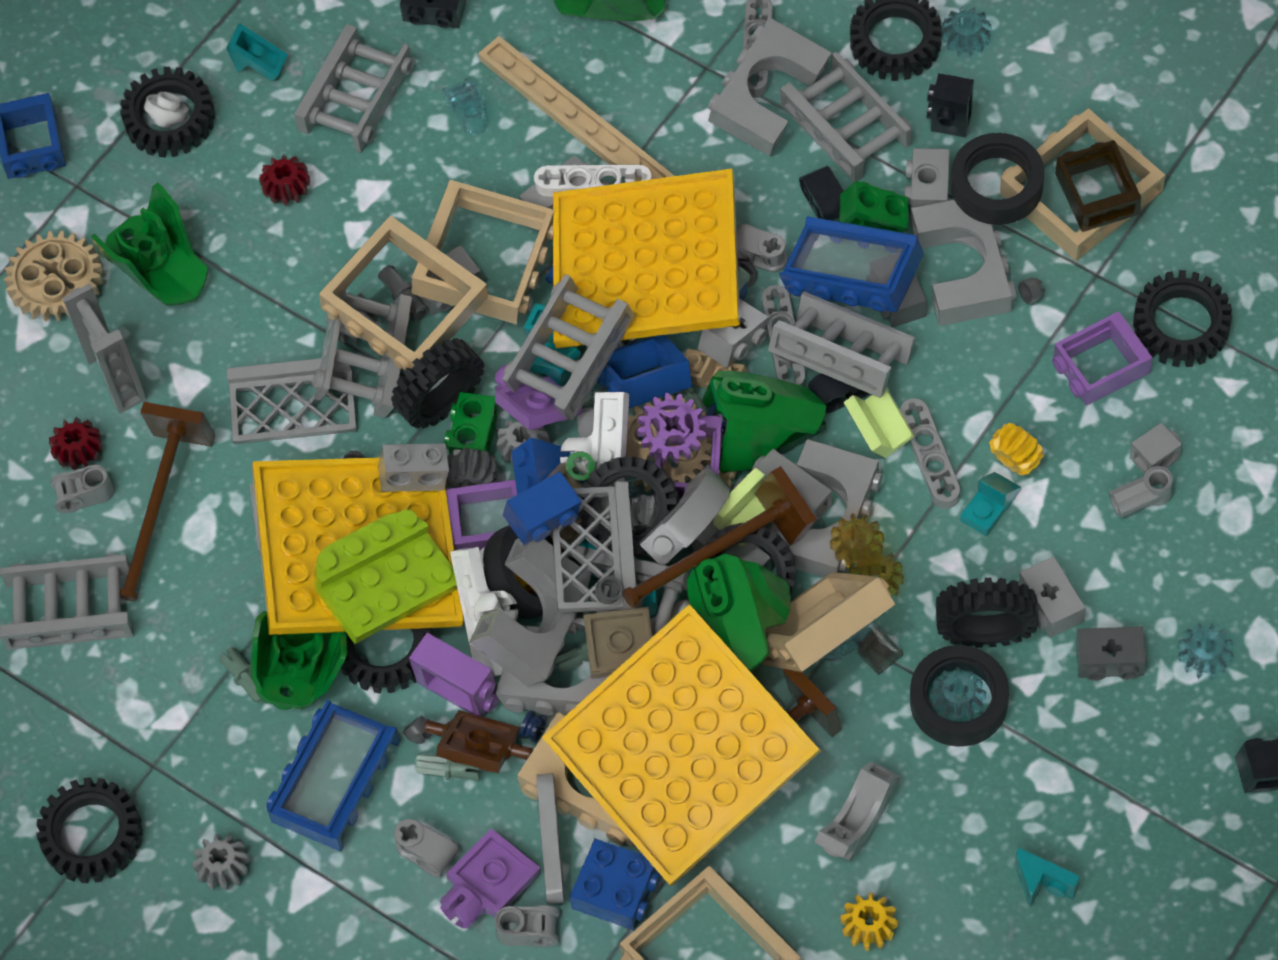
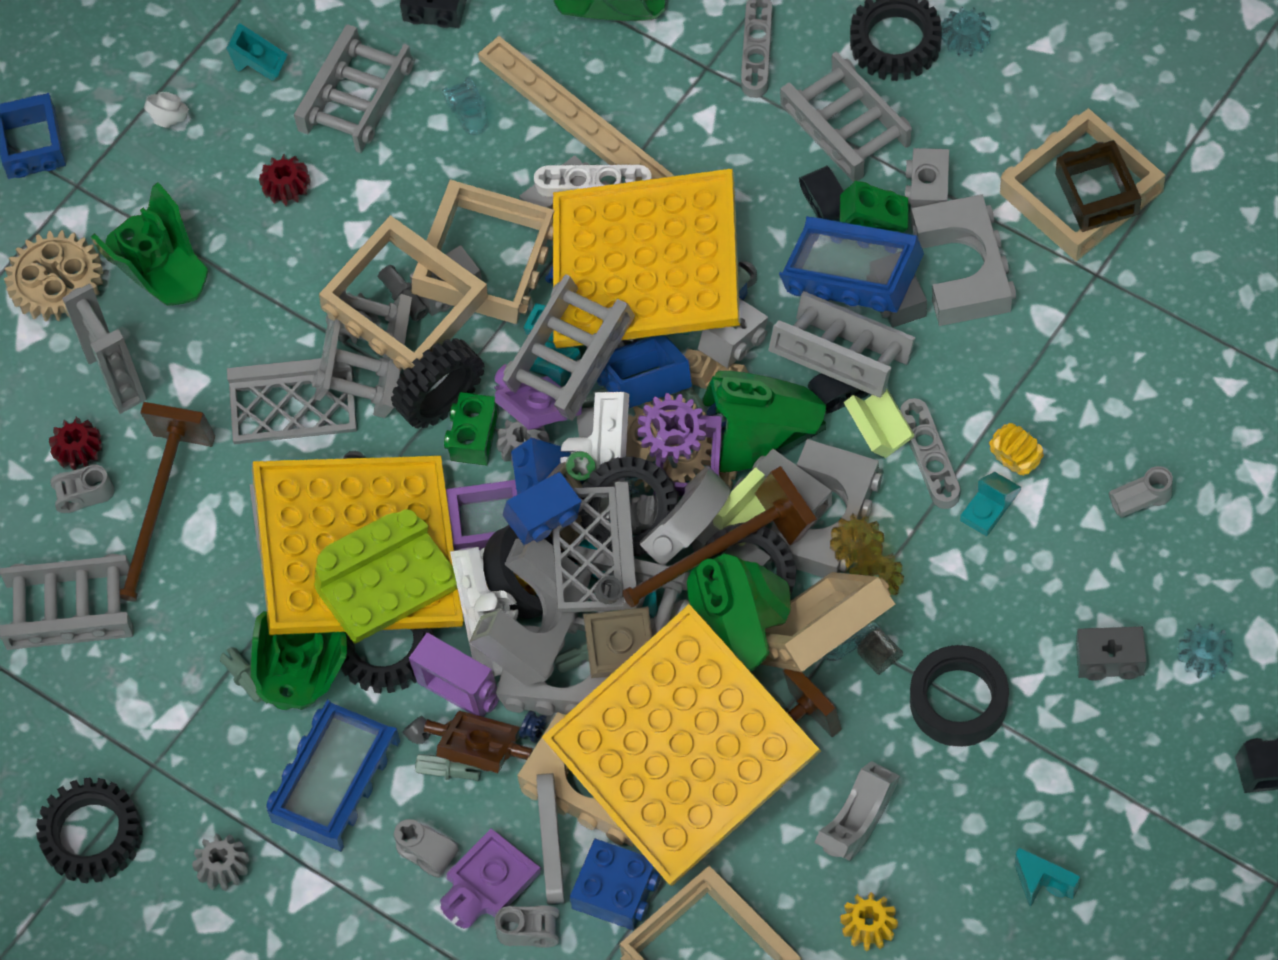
(170, 140): black tyre -> none
(413, 467): light grey brick -> none
(471, 468): dark grey gear -> none
(759, 246): light grey piece -> none
(775, 49): light grey arch -> none
(786, 315): light grey beam -> none
(950, 105): black brick -> none
(957, 603): black tyre -> none
(970, 692): clear light blue gear -> none
(992, 210): black tyre -> none
(1030, 290): dark grey hinge -> none
(1056, 599): light grey brick -> none
(1127, 343): medium lavender window -> none
(1156, 448): light grey brick -> none
(1190, 288): black tyre -> none

